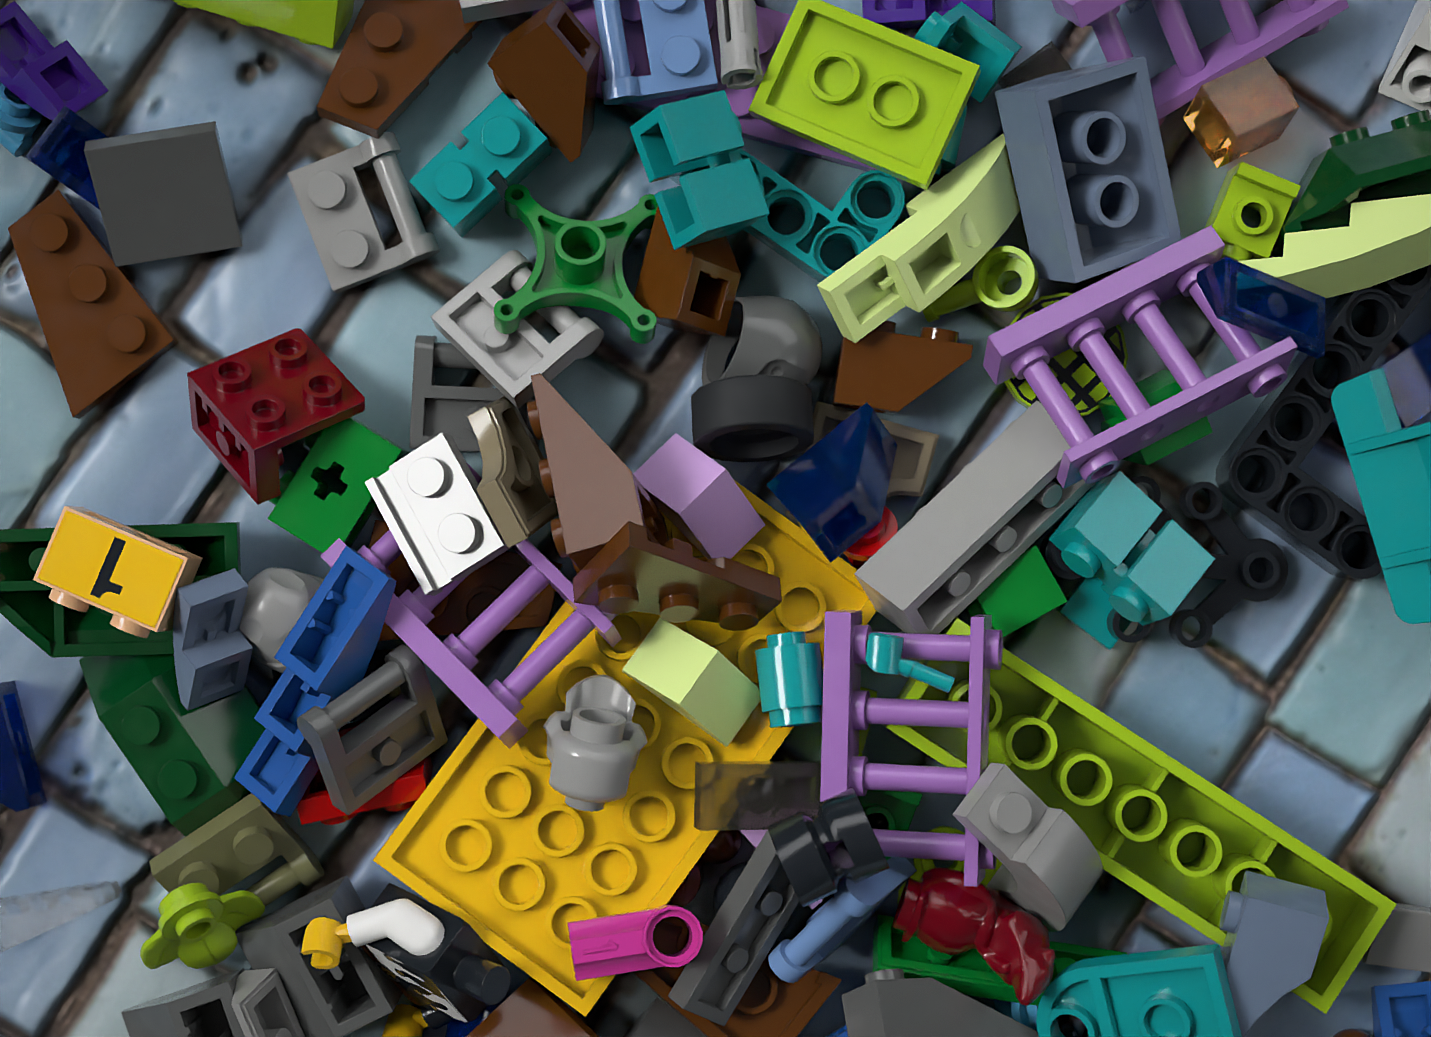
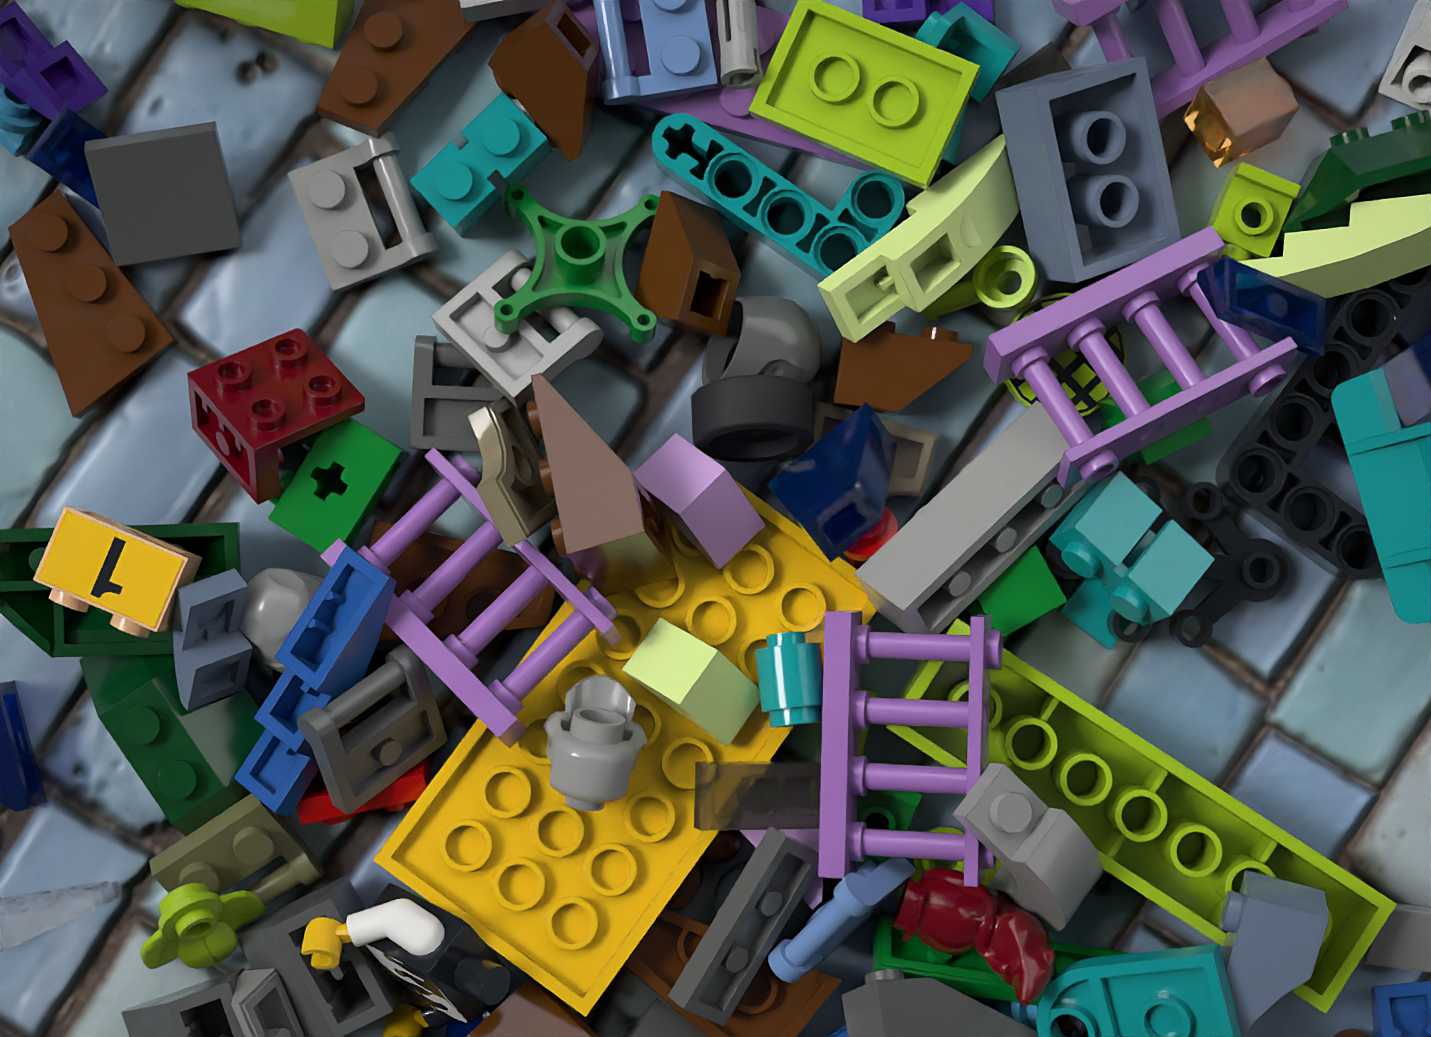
(437, 514): plate -> none
(626, 942): dark pink piece -> none
(672, 583): reddish brown wing -> none
(690, 138): teal piece -> none
(807, 862): black wheel -> none
(885, 657): teal hand -> none

